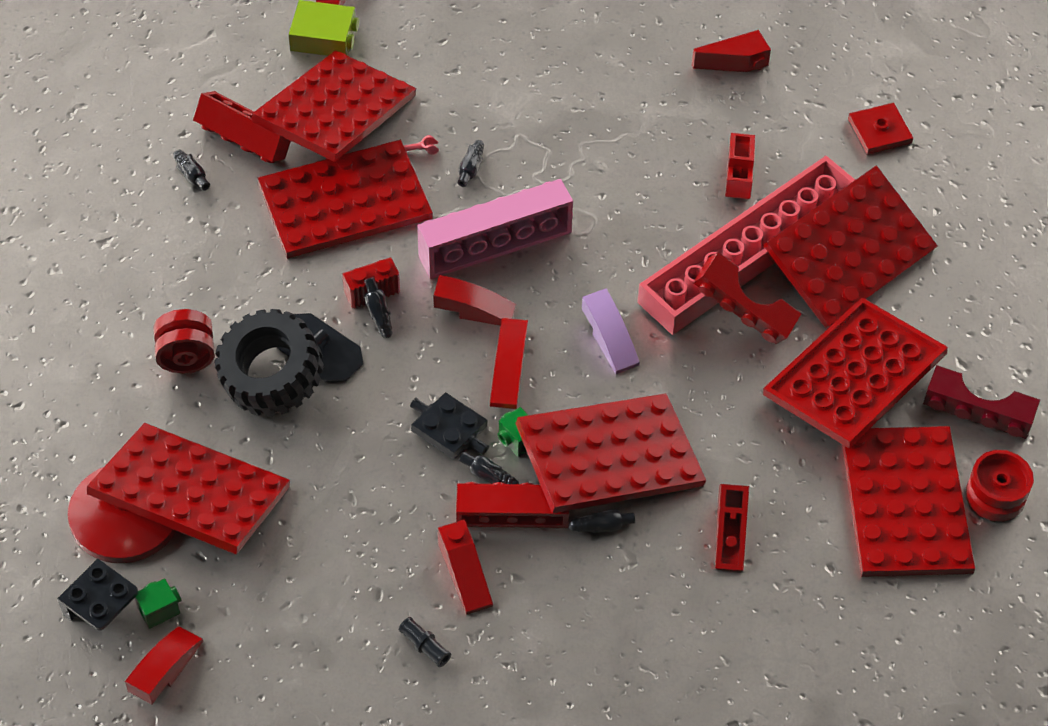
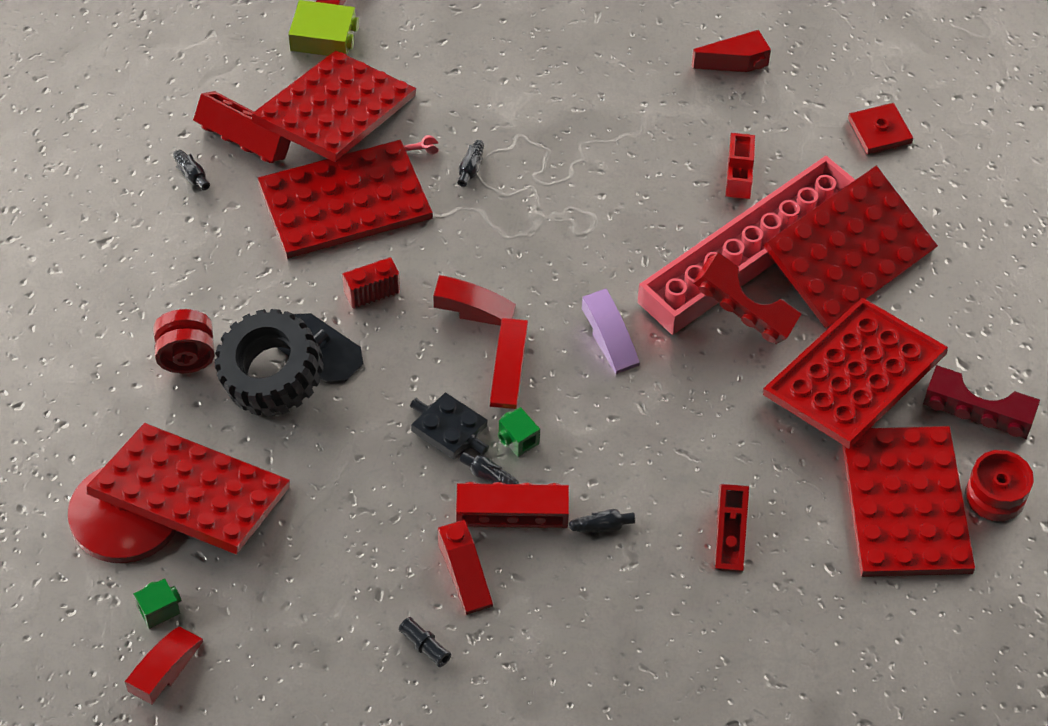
(97, 595): black bracket -> none
(377, 305): black piece -> none
(495, 228): bright pink brick -> none
(609, 452): red plate -> none

